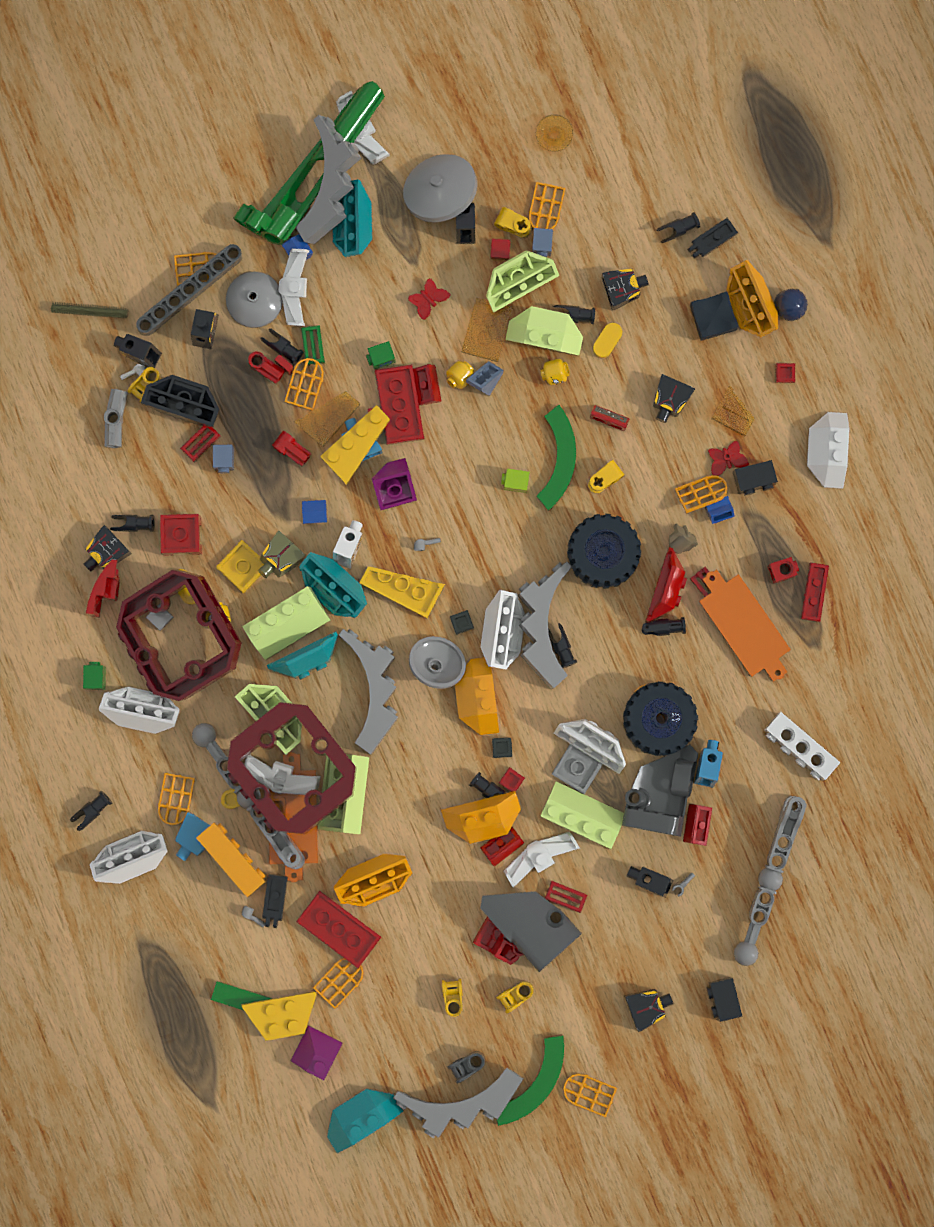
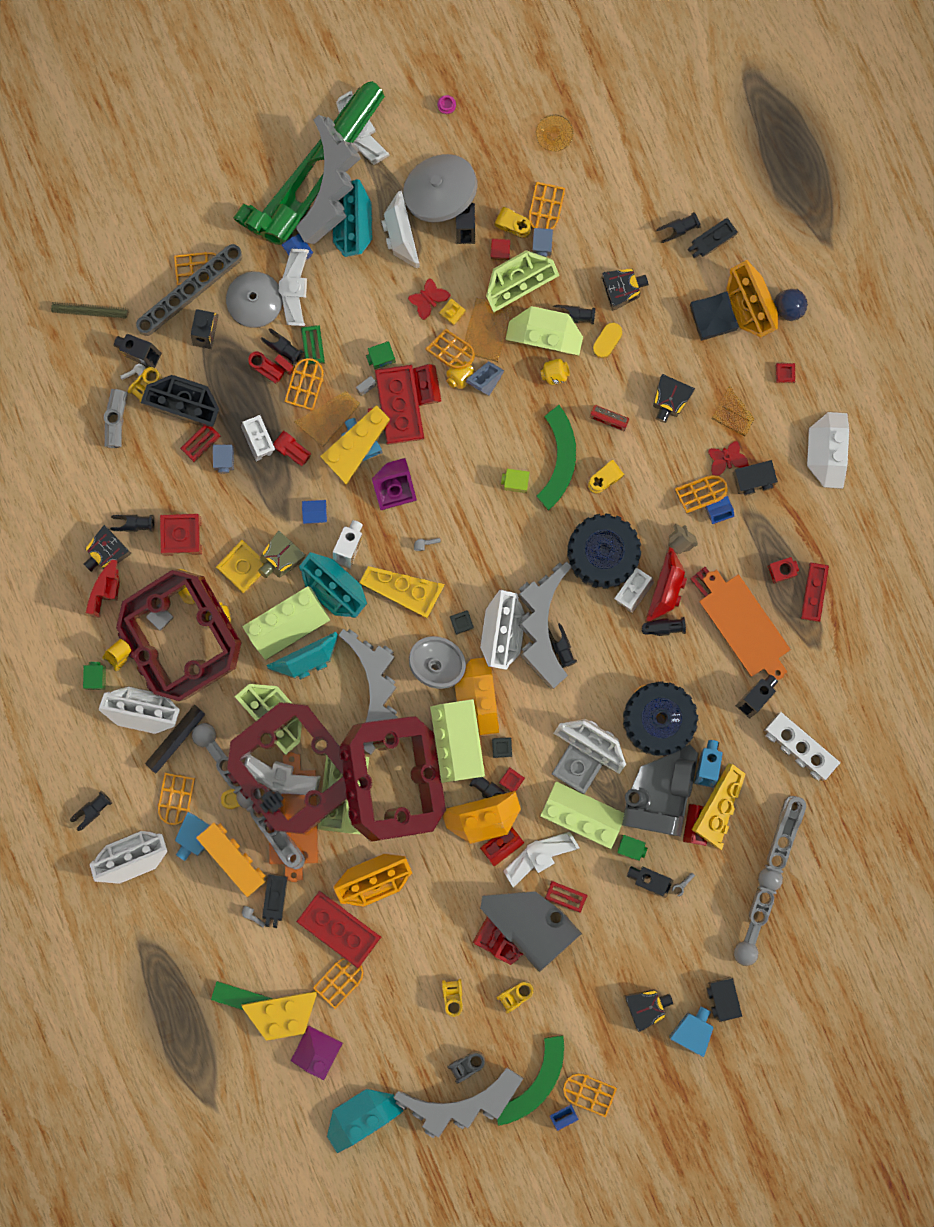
(117, 654): none -> yellow piece
(175, 739): none -> black tile
(257, 437): none -> white hinge
(271, 802): none -> black gear
(355, 770): none -> dark red panel
(366, 386): none -> light grey tile
(399, 231): none -> white wedge
(446, 104): none -> dark pink plate
(450, 344): none -> light orange window
(452, 312): none -> yellow tile
(457, 741): none -> yellowish green slope
(565, 1121): none -> blue piece
(632, 848): none -> green brick
(634, 590): none -> white hinge
(694, 1032): none -> dark azure torso
(715, 815): none -> yellow wing
(754, 700): none -> black torso

